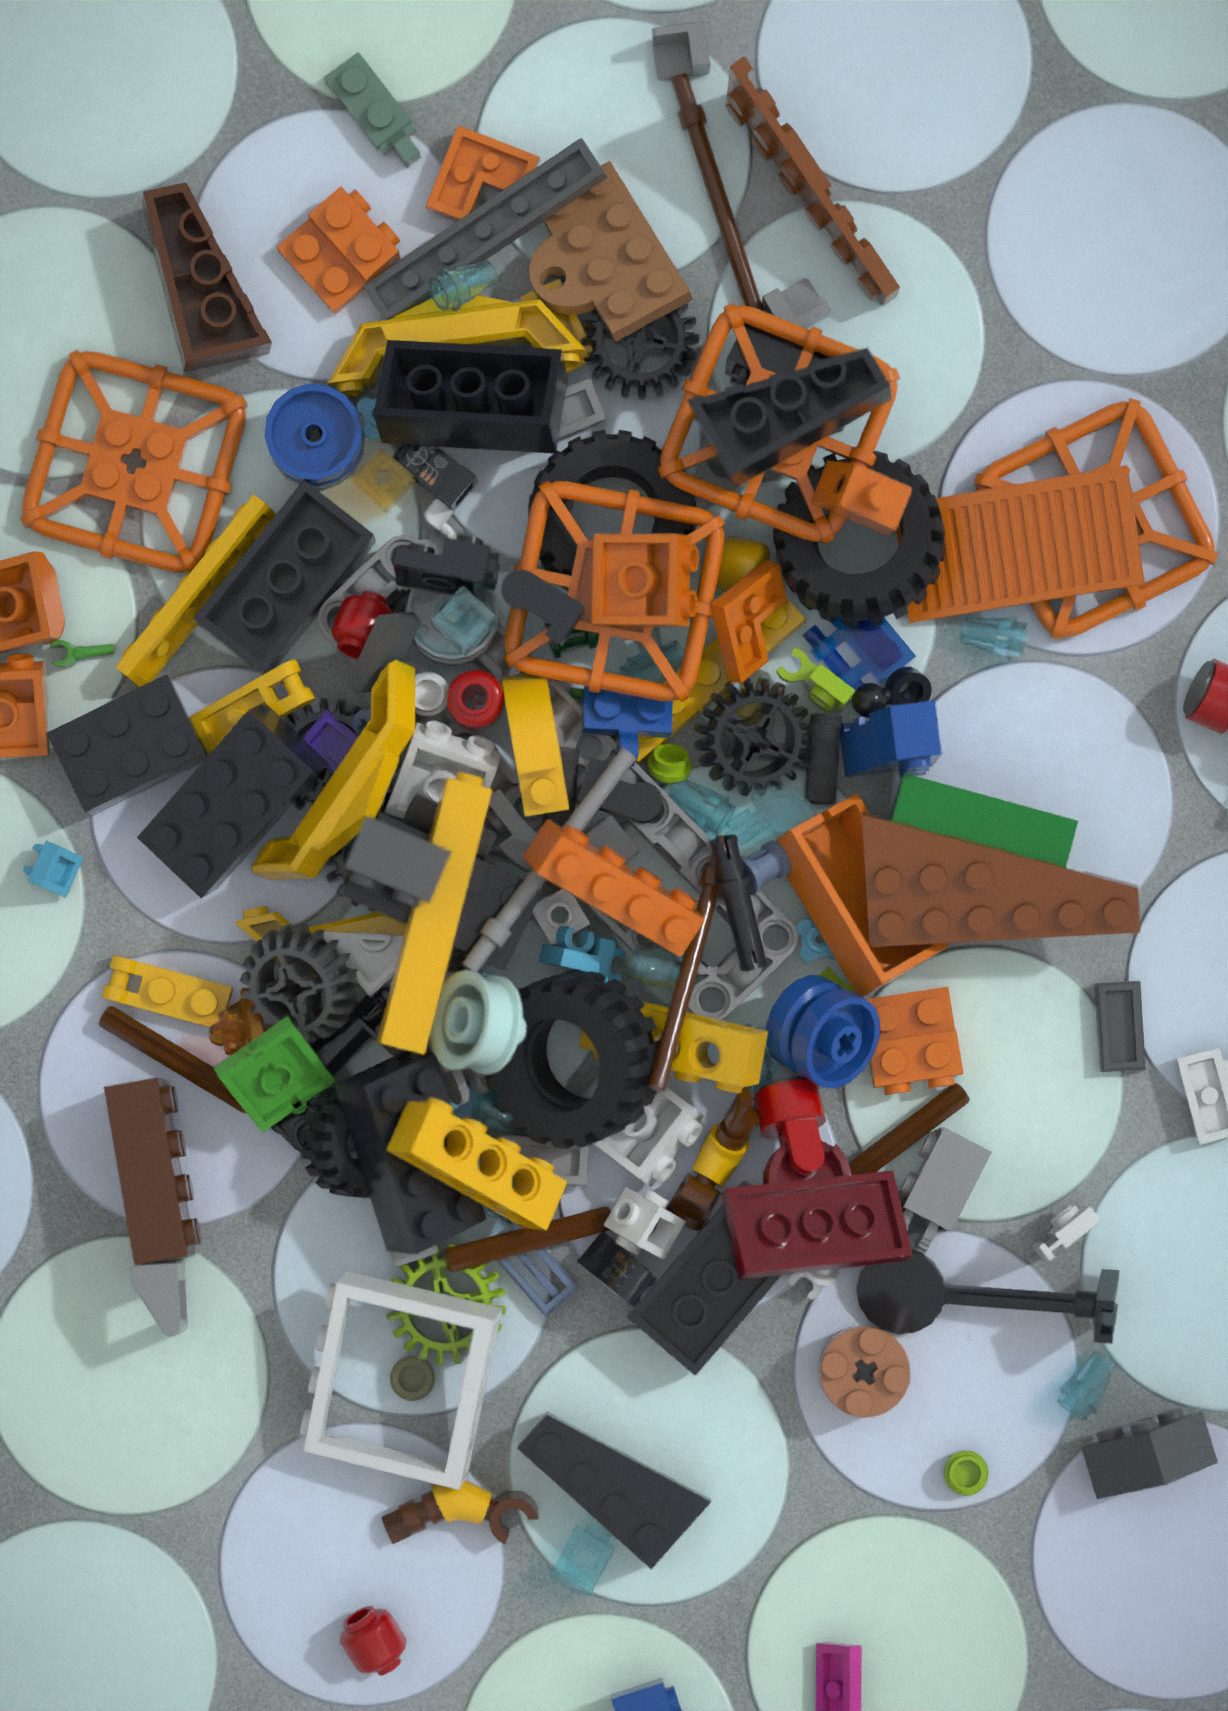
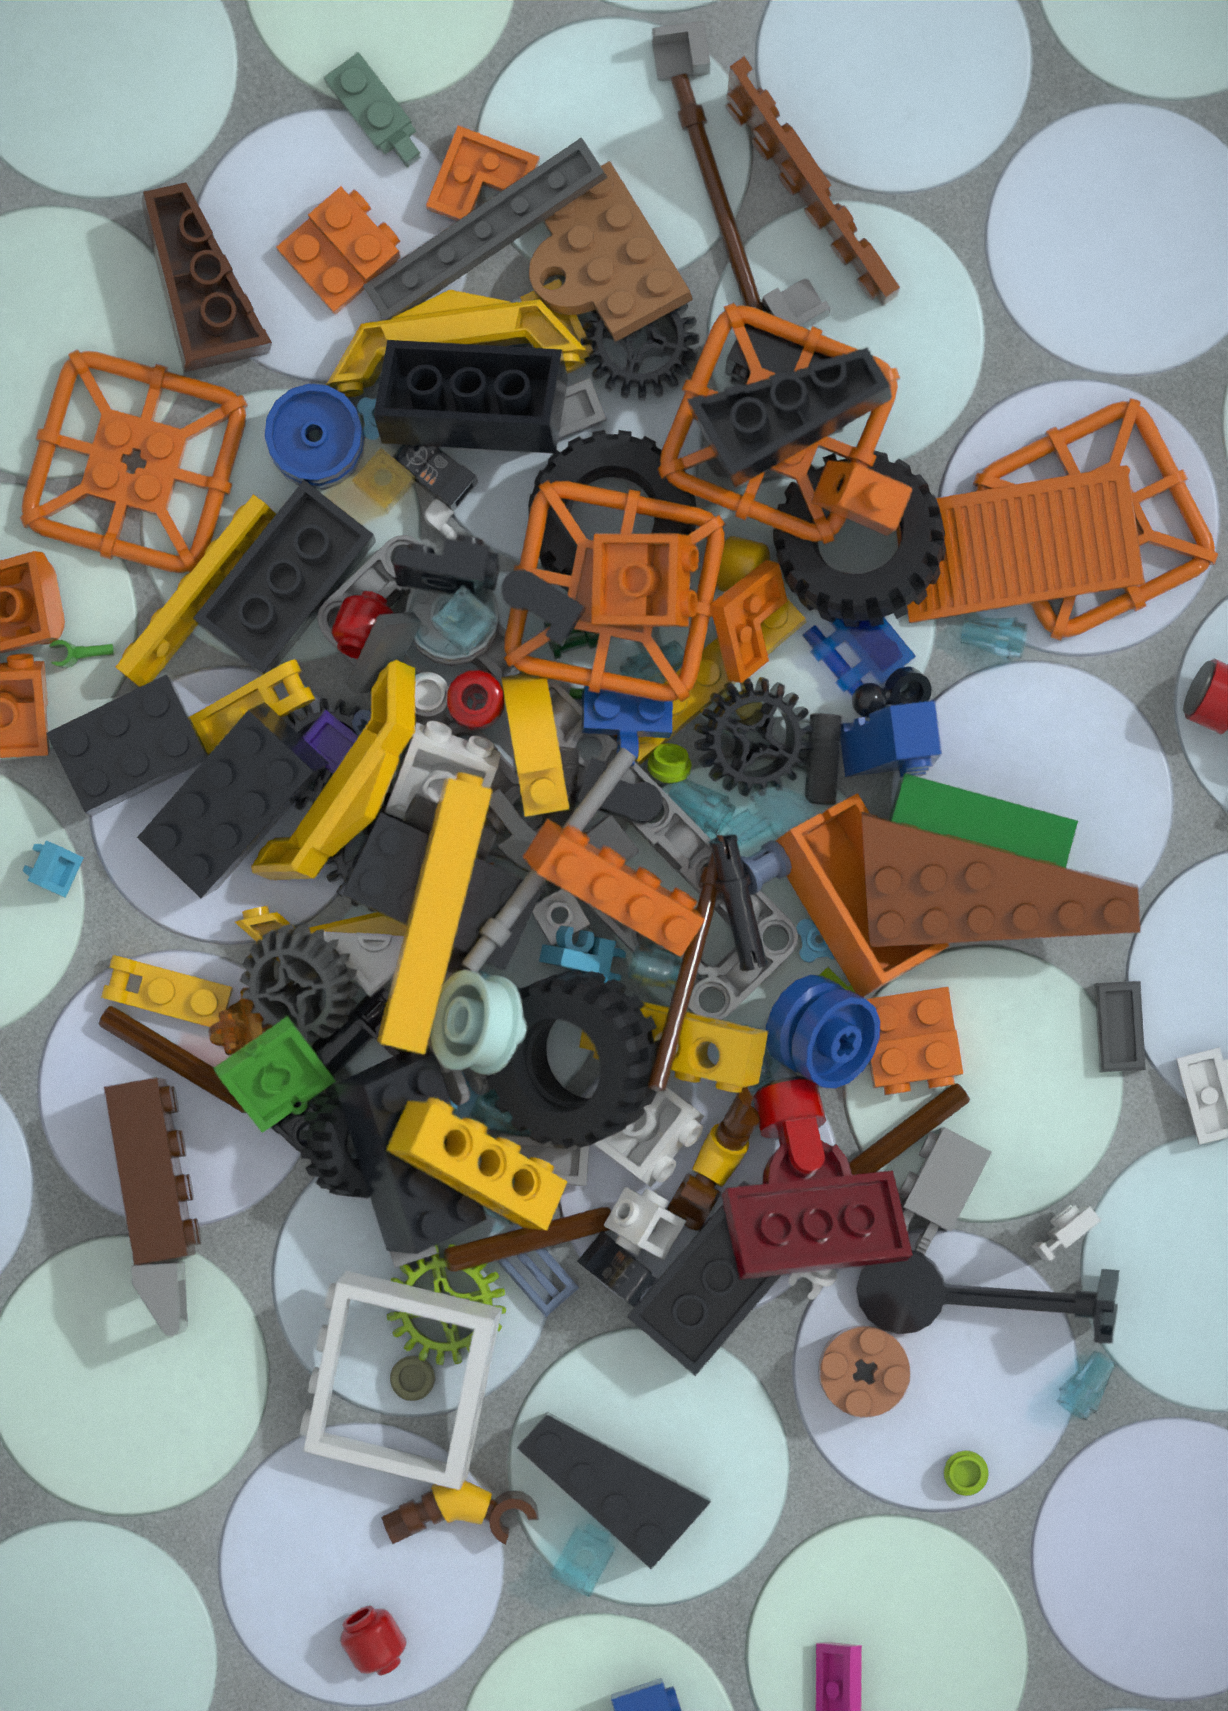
(396, 861): dark grey brick -> none
(459, 285): clear light blue cone -> none
(825, 688): lime plate -> none
(1149, 1453): dark grey brick -> none

